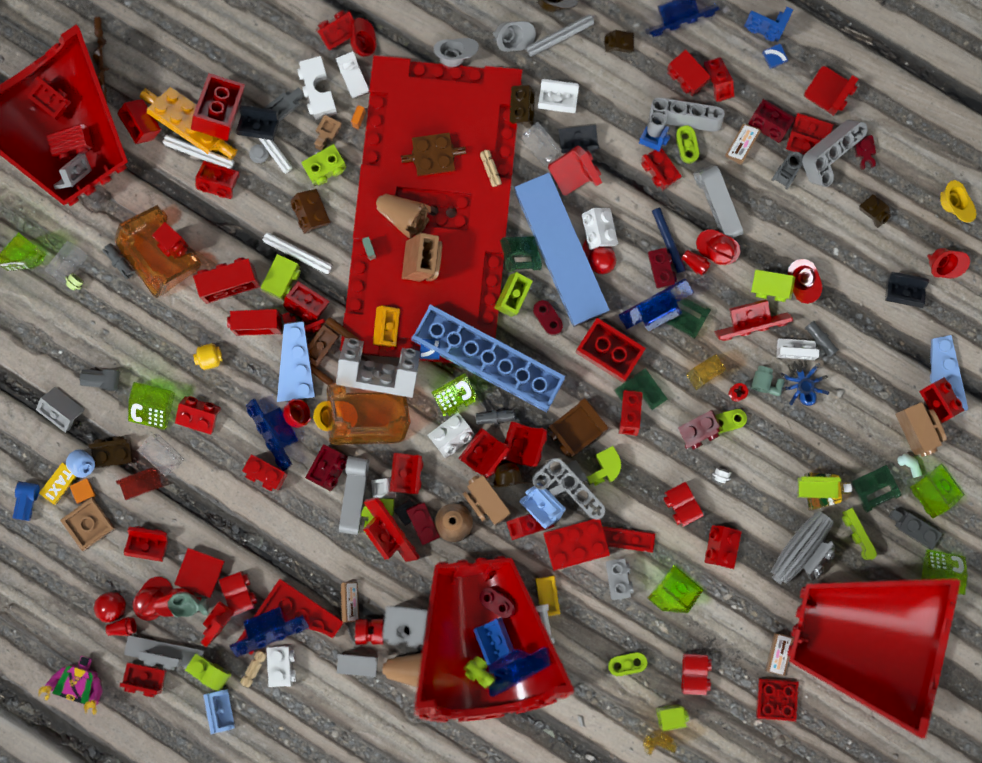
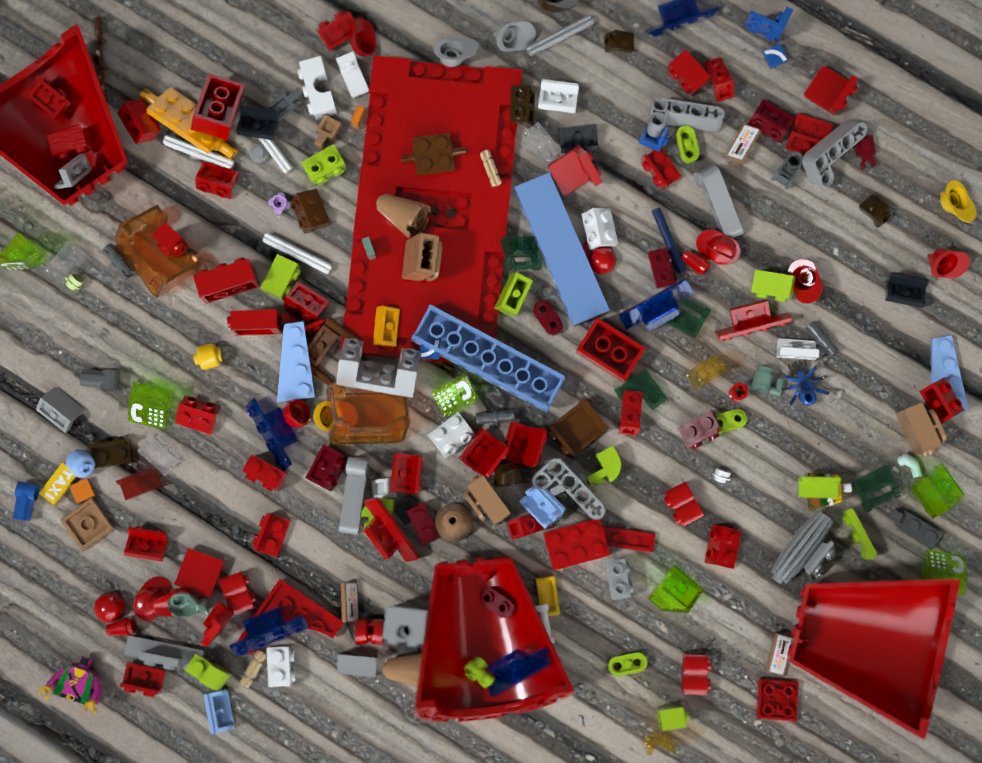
(271, 534): none -> red bracket
(280, 197): none -> lavender plate
(493, 640): blue bracket -> none

